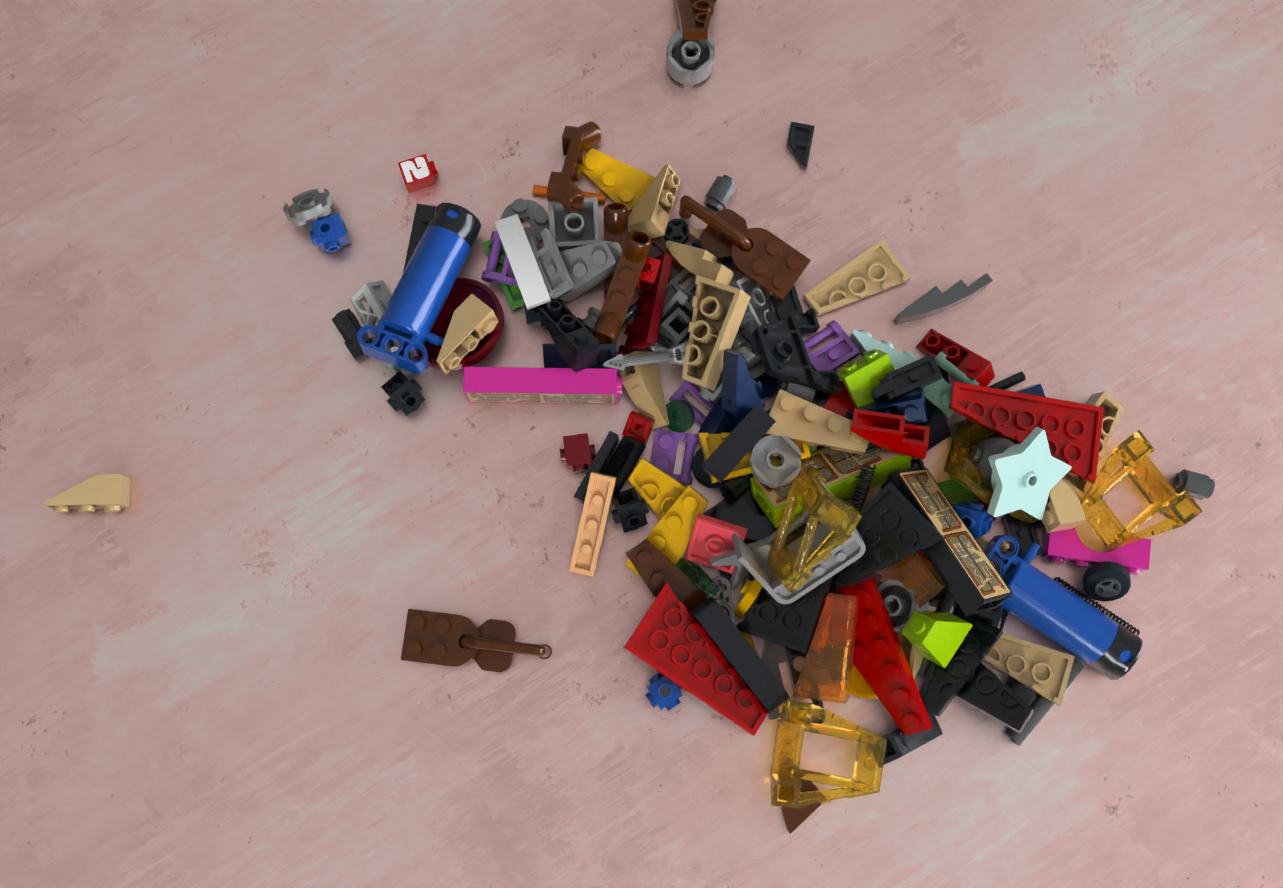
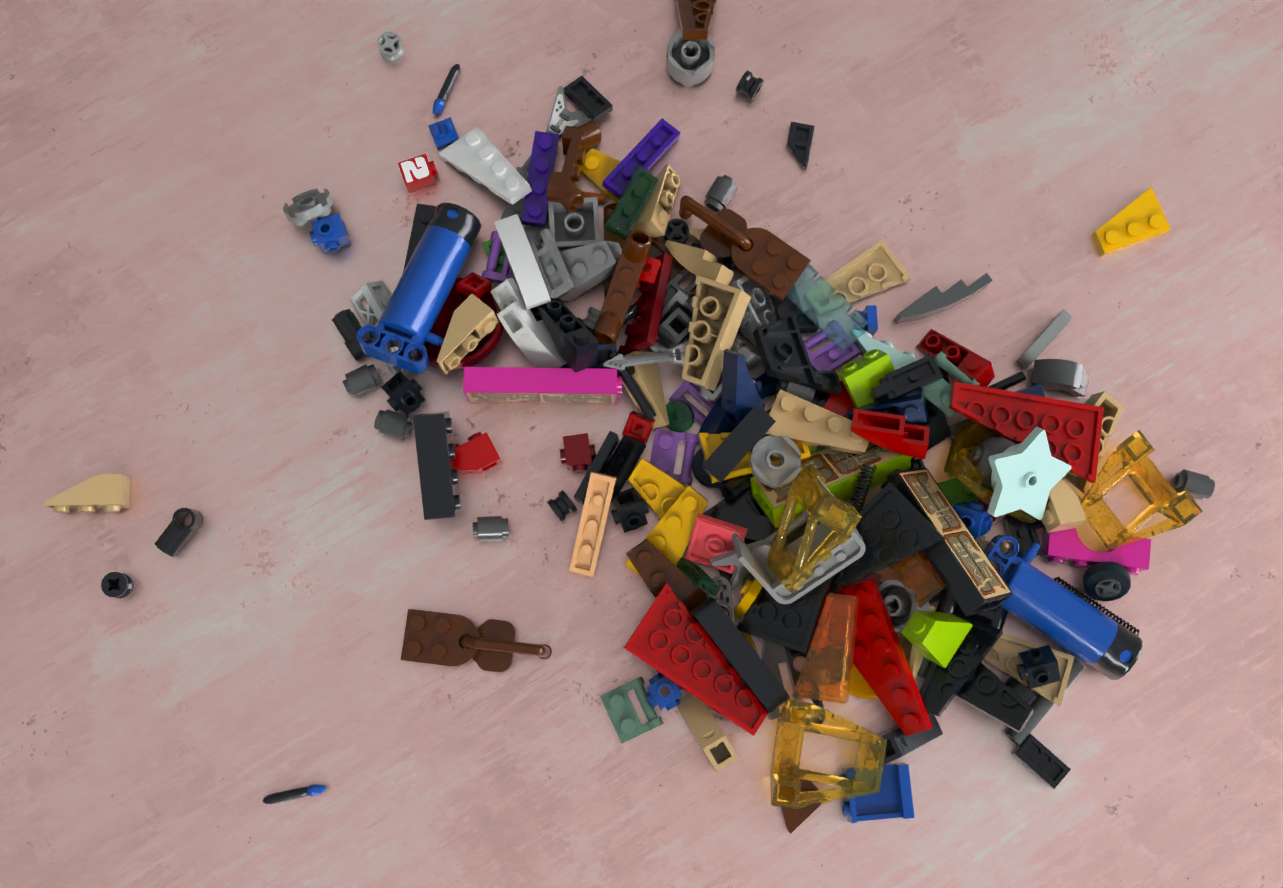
(122, 588): none -> black wheel
(177, 532): none -> black piece
(312, 790): none -> black piece
(361, 380): none -> dark grey brick
(391, 41): none -> light grey wheel
(393, 424): none -> dark grey brick
(436, 465): none -> black wedge
(443, 133): none -> blue tile
(446, 89): none -> black piece
(474, 285): none -> red tile
(476, 455): none -> red slope
(486, 165): none -> white wing
(491, 528): none -> dark grey brick
(526, 332): none -> white slope
(541, 164): none -> dark purple plate
(558, 120): none -> piece
(562, 505): none -> black wheel
(588, 99): none -> black plate
(623, 713): none -> sand green plate
(631, 202): none -> clear green tile
(635, 390): none -> black bar
(644, 154): none -> dark purple plate
(707, 732): none -> tan slope
(749, 85): none -> black wheel
(827, 312): none -> clear light blue windscreen
(870, 315): none -> blue tile
(891, 802): none -> blue panel
(1038, 667): none -> black brick
(1041, 761): none -> black plate
(1044, 338): none -> light grey beam
(1060, 375): none -> dark grey brick
(1133, 224): none -> yellow wing

